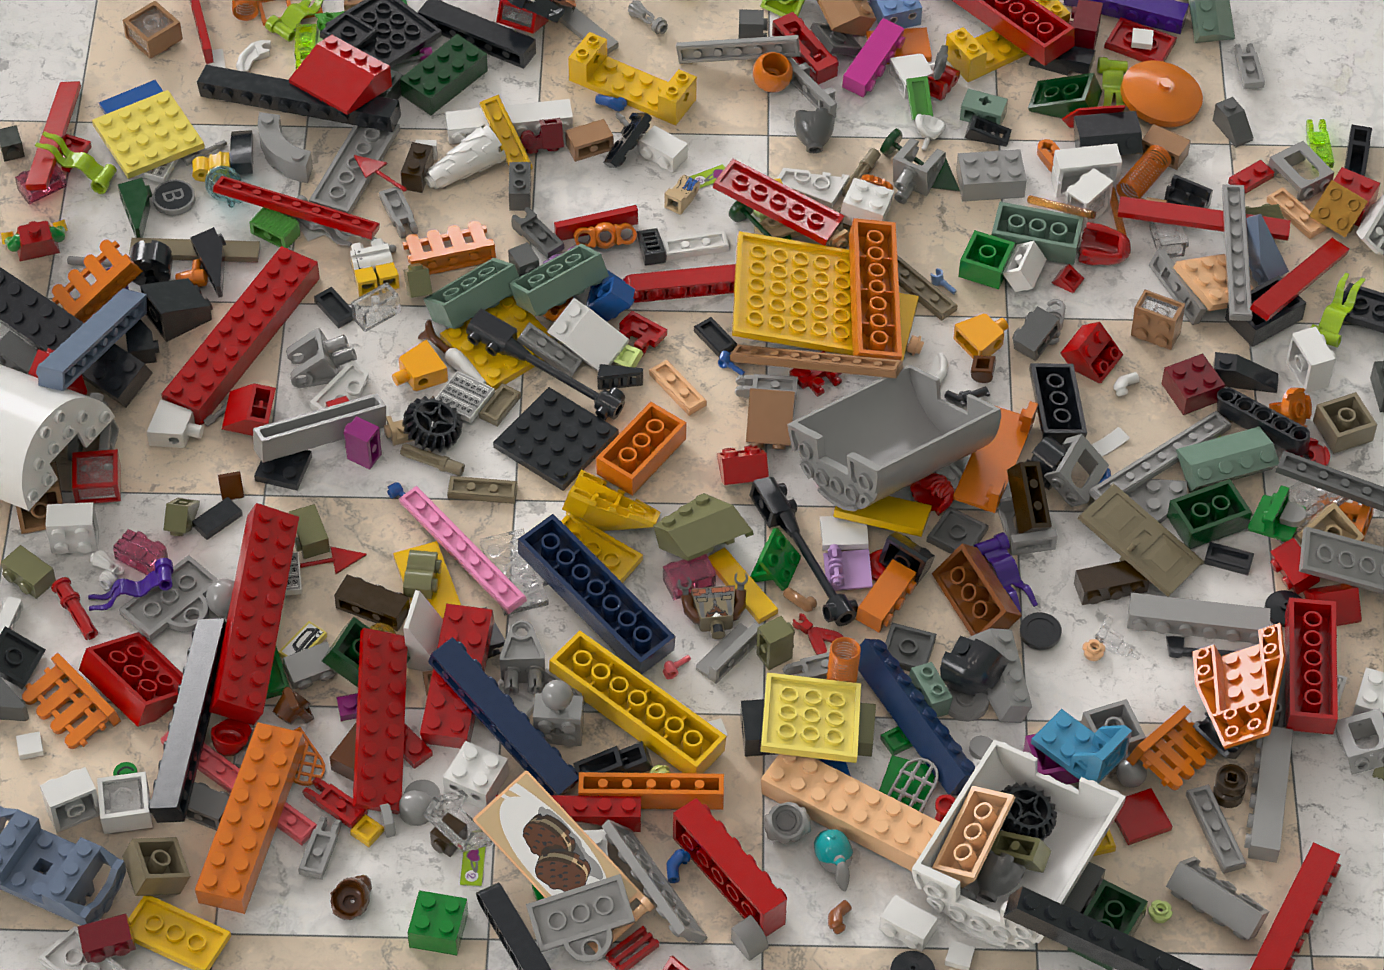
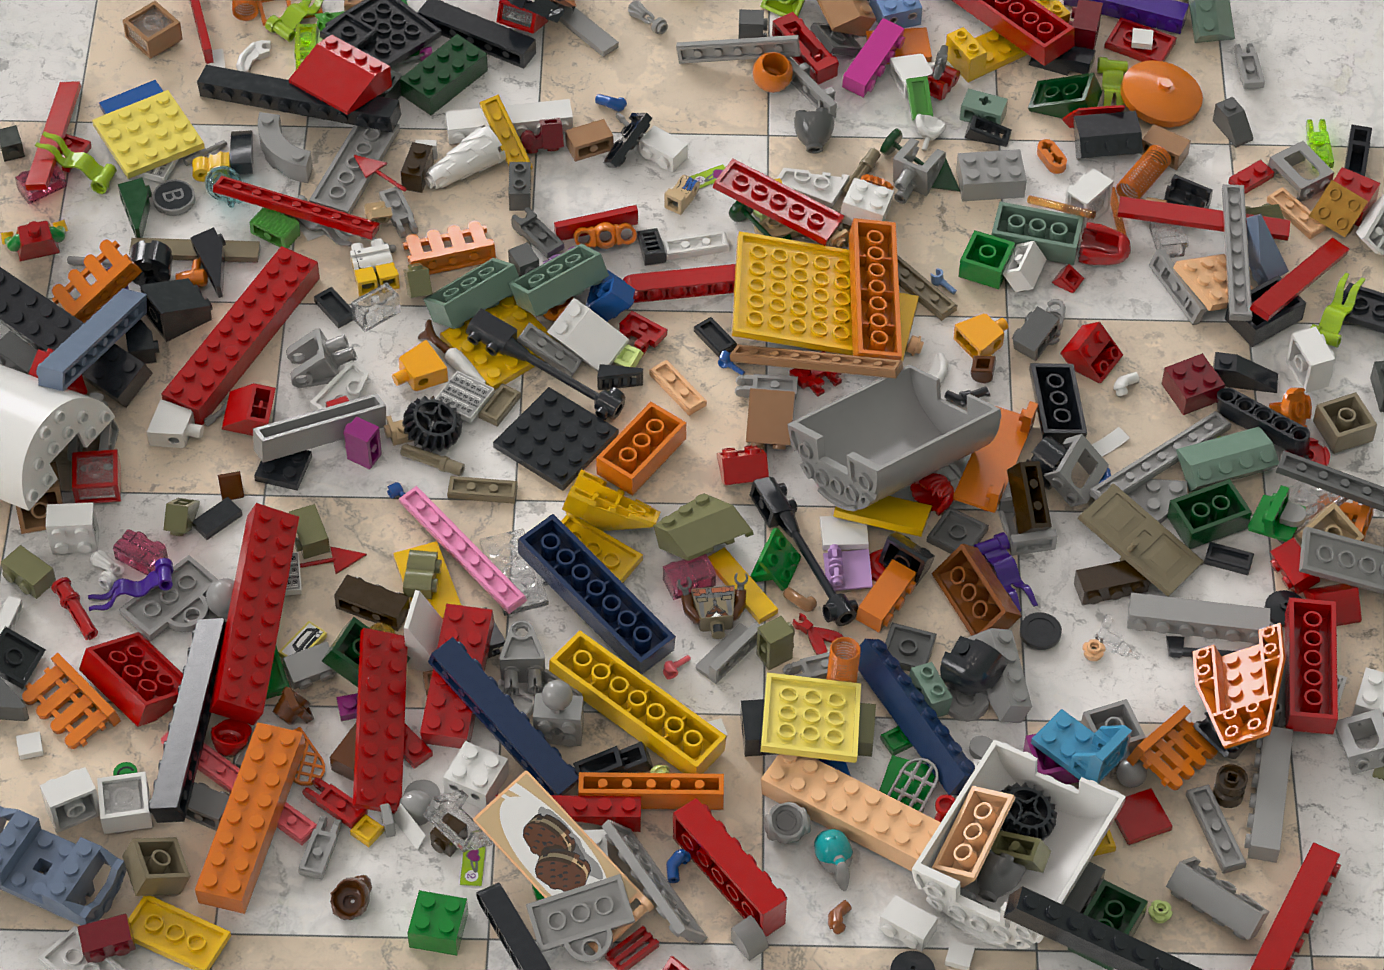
(377, 212): none -> tan bracket
(409, 826): none -> white sticker
(598, 72): yellow plate -> none
(1074, 162): white piece -> none
(1157, 319): medium nougat piece -> none

